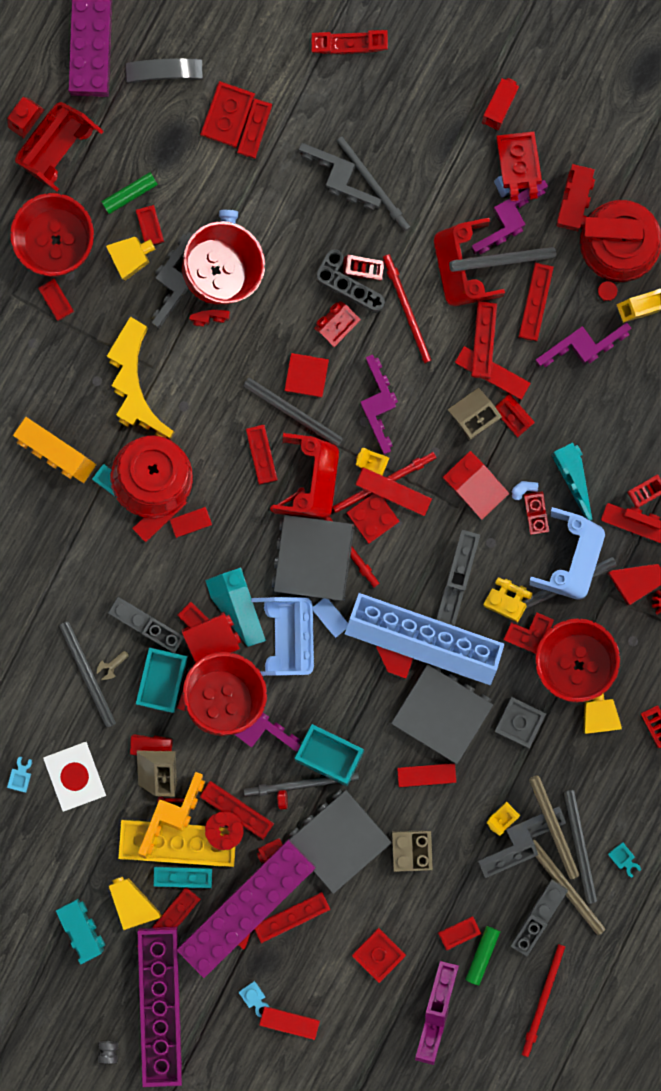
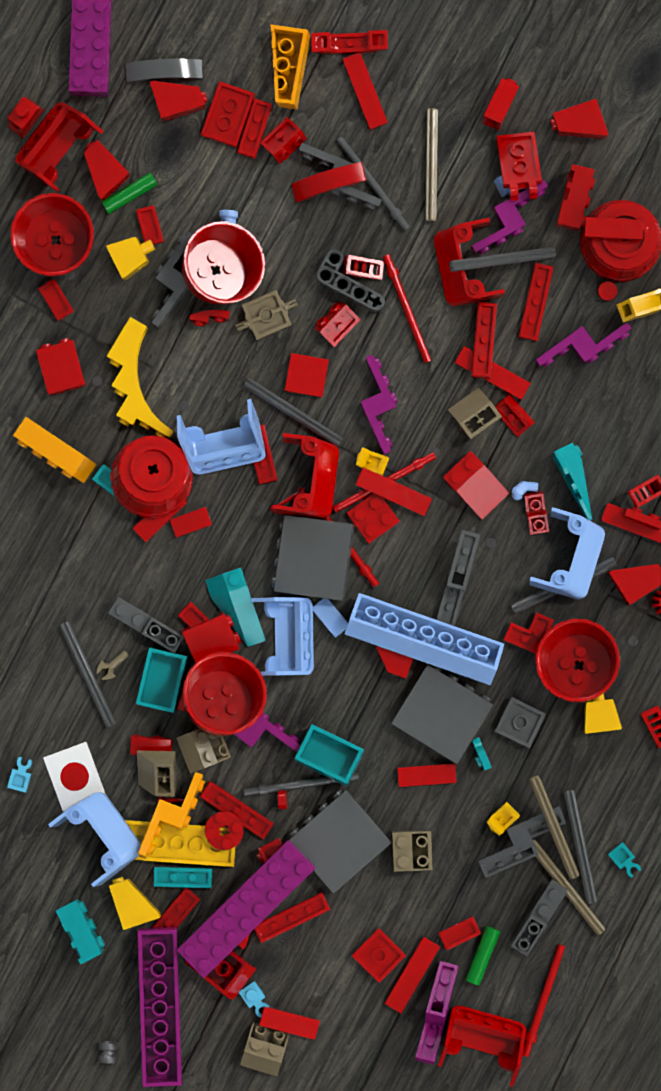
(60, 367): none -> red panel
(104, 169): none -> red slope
(110, 827): none -> light blue windscreen
(177, 99): none -> red slope
(202, 749): none -> dark tan slope
(222, 448): none -> light blue windscreen
(229, 974): none -> red slope
(264, 1049): none -> dark tan slope
(266, 315): none -> dark tan plate
(283, 140): none -> red bracket
(289, 61): none -> light orange wedge
(328, 181): none -> red slope
(365, 91): none -> red tile
(412, 974): none -> red tile
(431, 165): none -> axle
(481, 759): none -> teal plate
(486, 1034): none -> red windscreen
(504, 604): yellow plate -> none
(580, 121): none -> red slope

